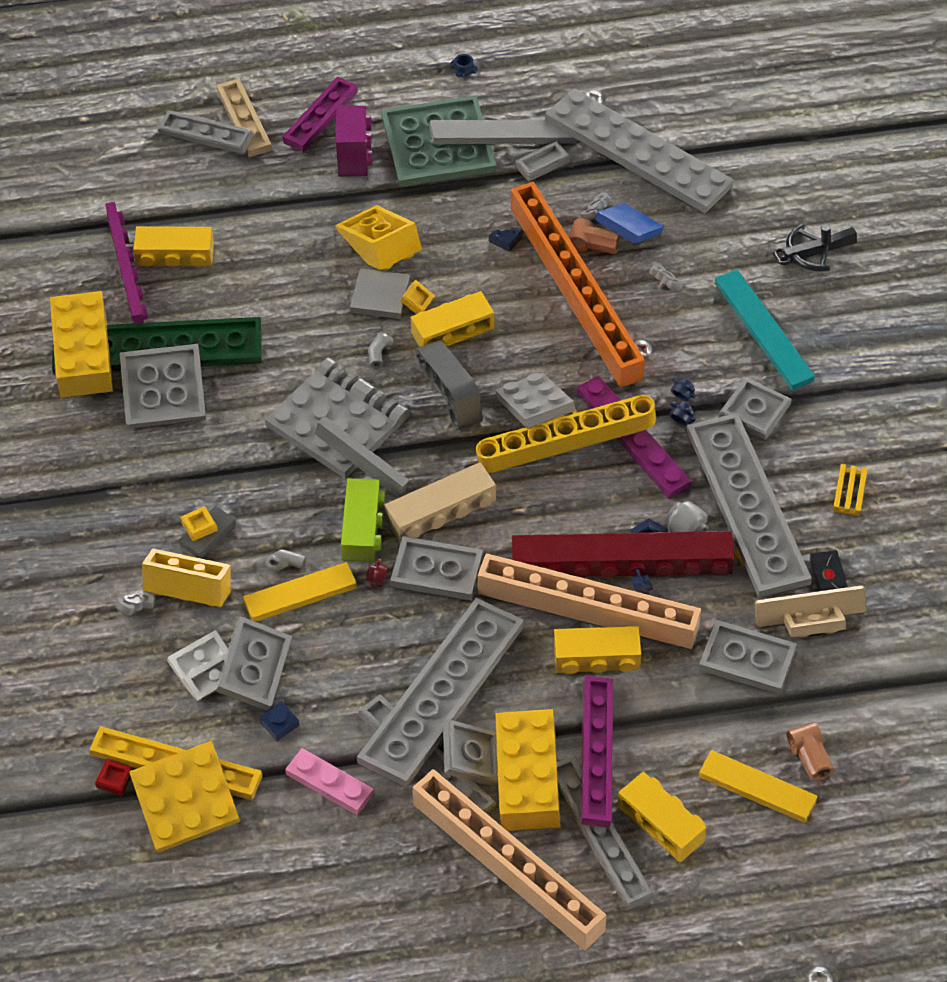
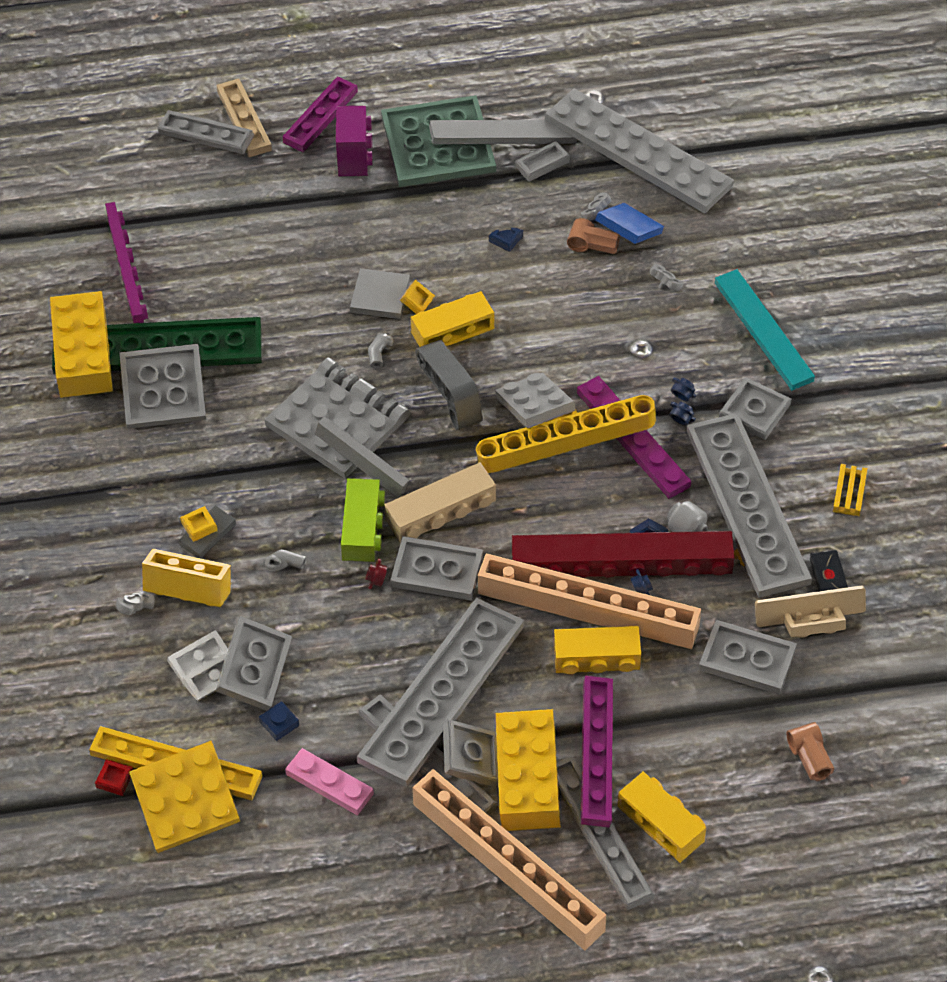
(173, 246): yellow brick -> none
(299, 592): yellow tile -> none
(381, 237): yellow slope -> none
(463, 65): dark blue plate -> none
(577, 285): orange brick -> none
(758, 786): yellow tile -> none
(817, 246): black piece -> none

